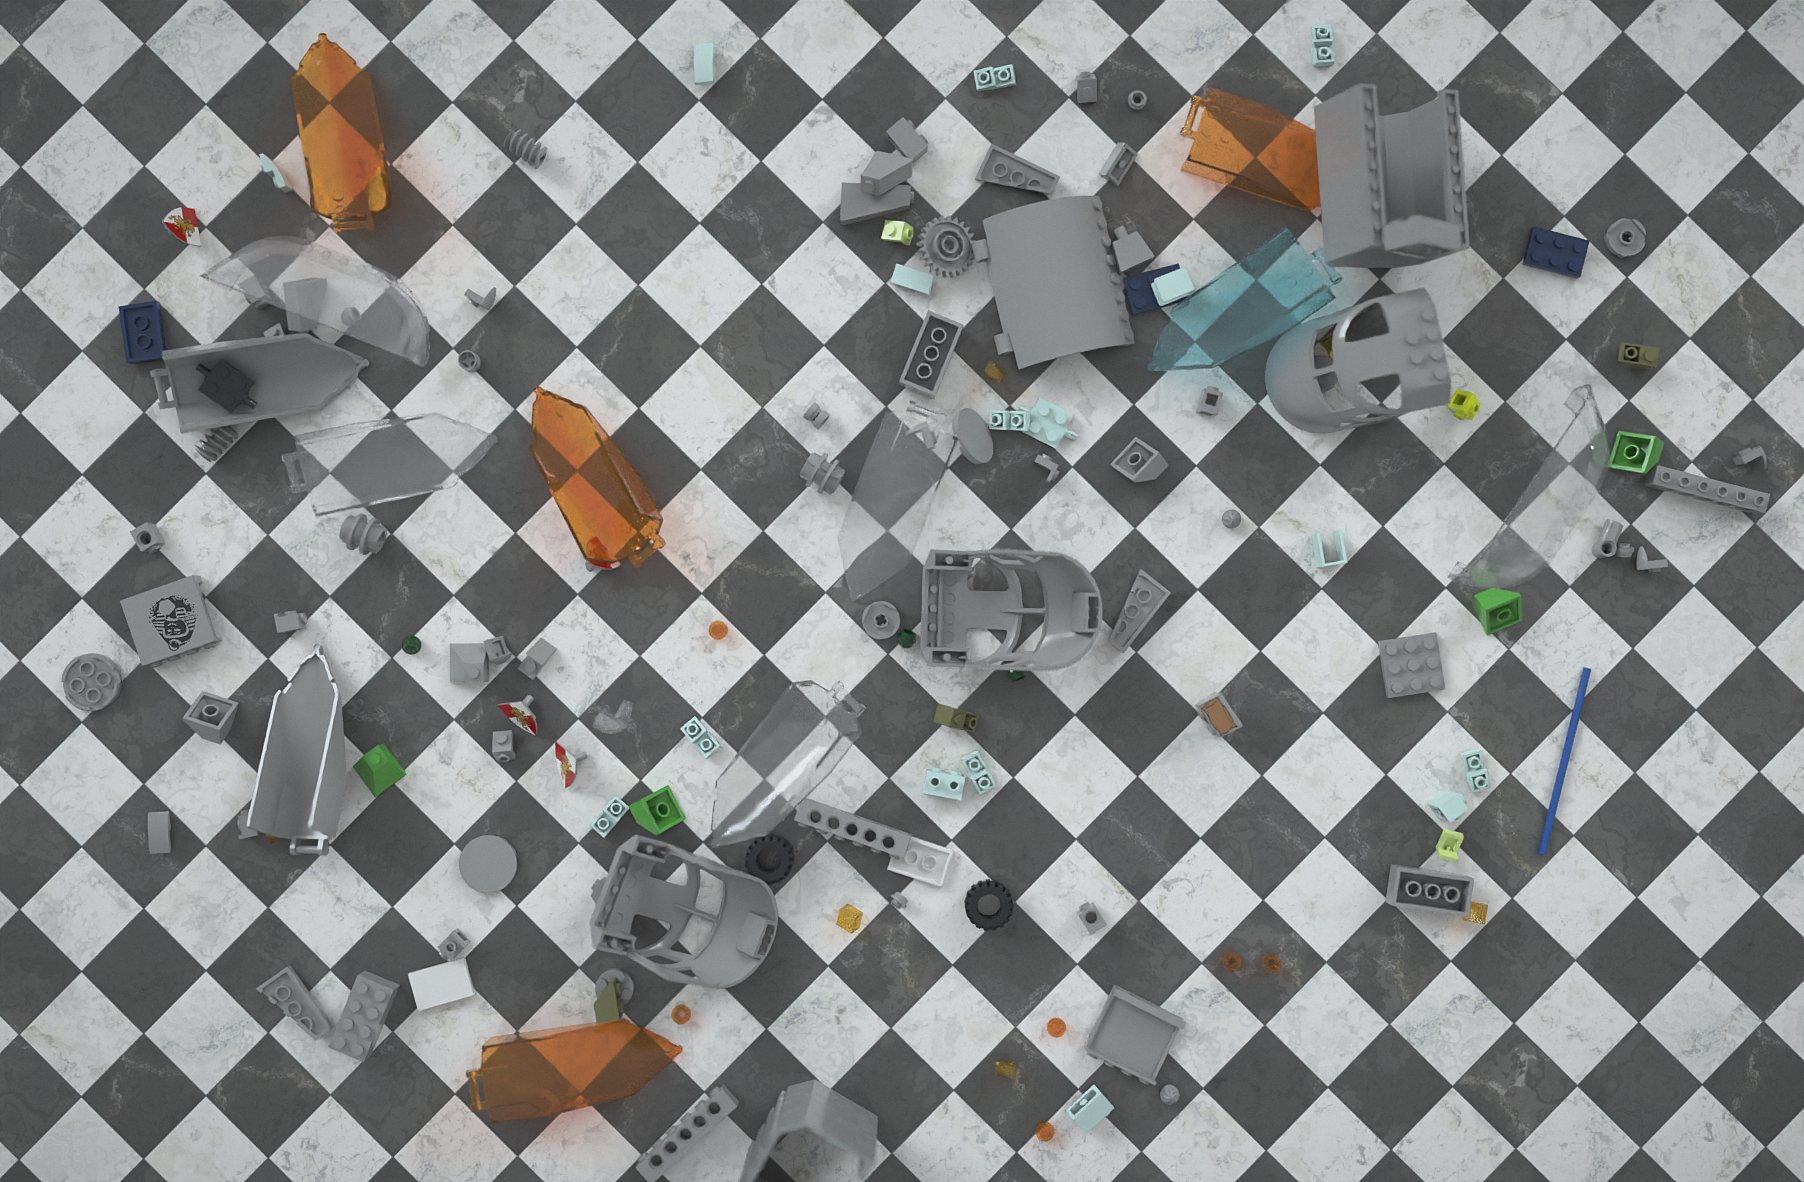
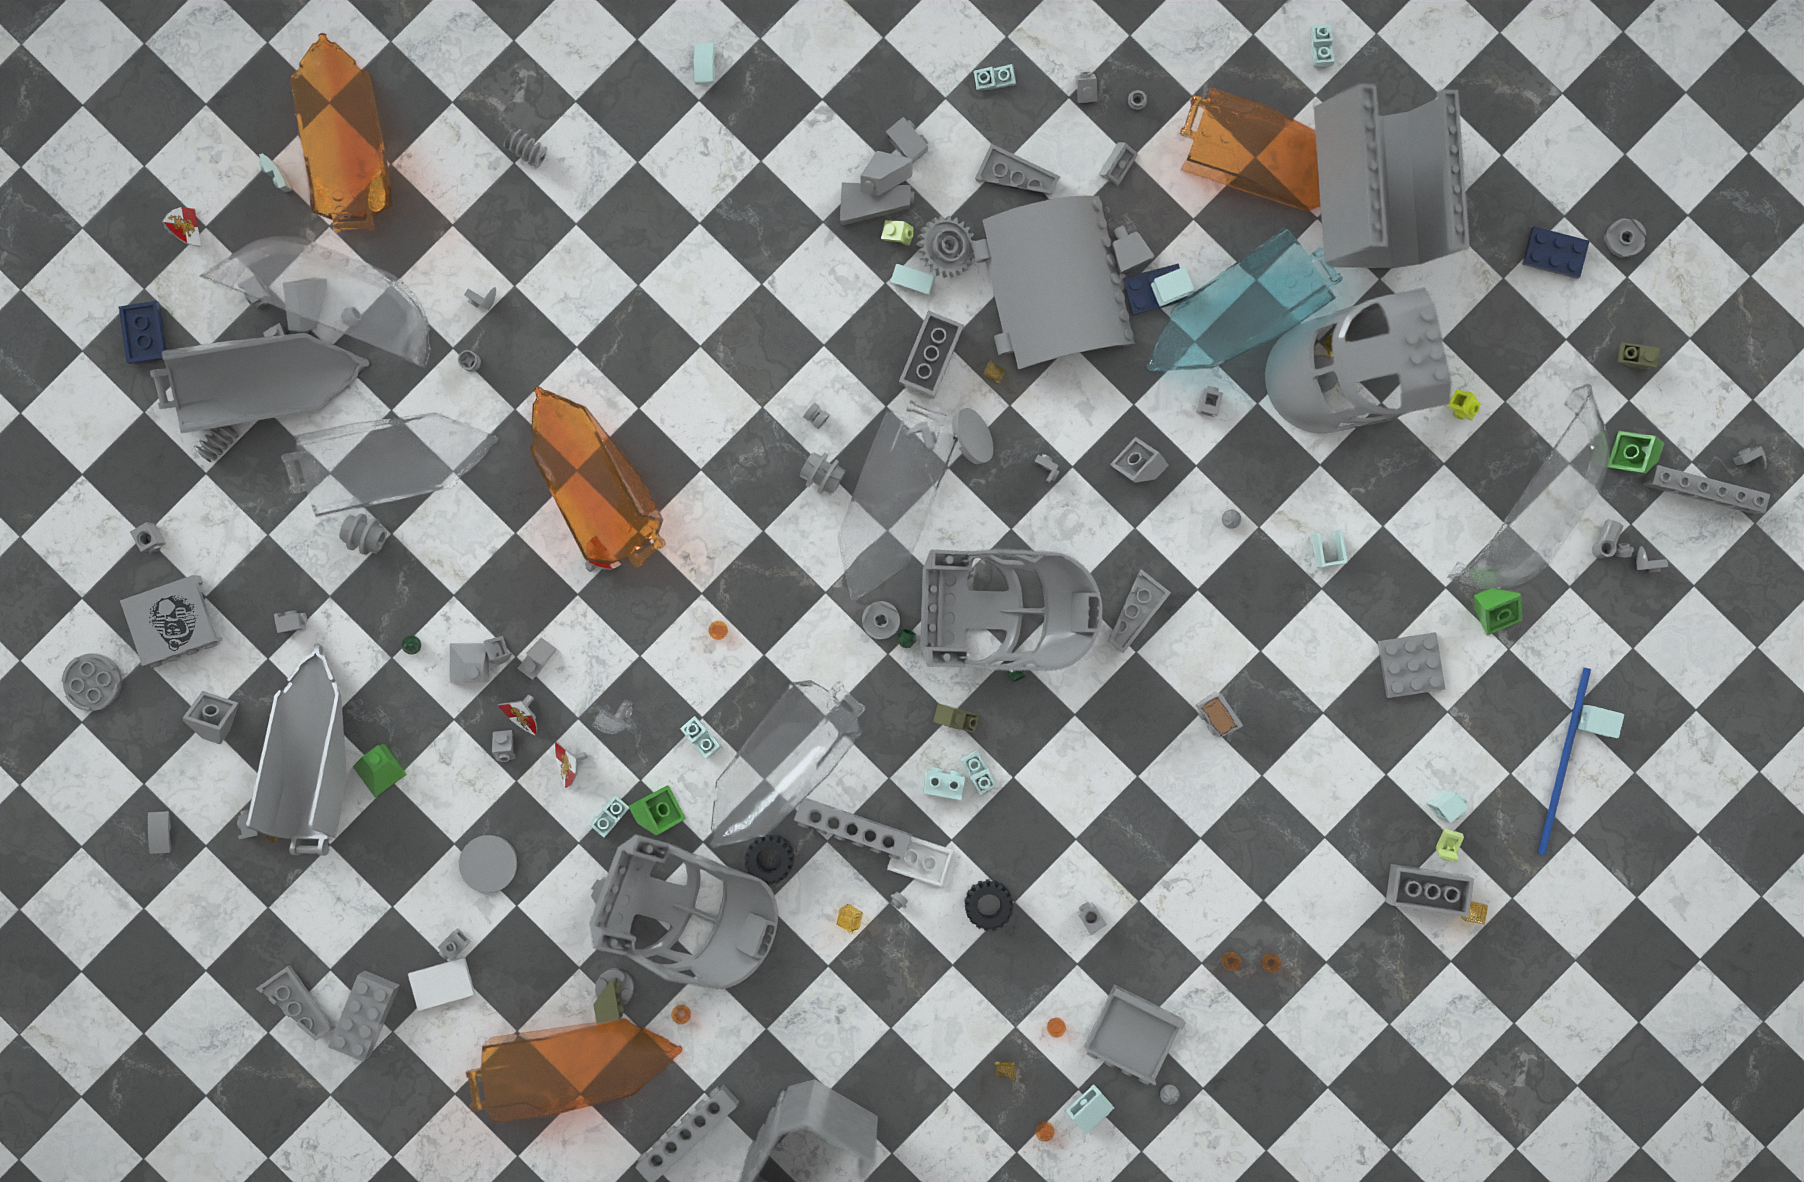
(226, 386): black plate -> none
(1009, 420): light aqua slope -> none
(1049, 423): light aqua plate -> none
(1421, 237): light grey brick -> none
(1474, 770): light aqua slope -> none
(1600, 721): none -> light aqua piece

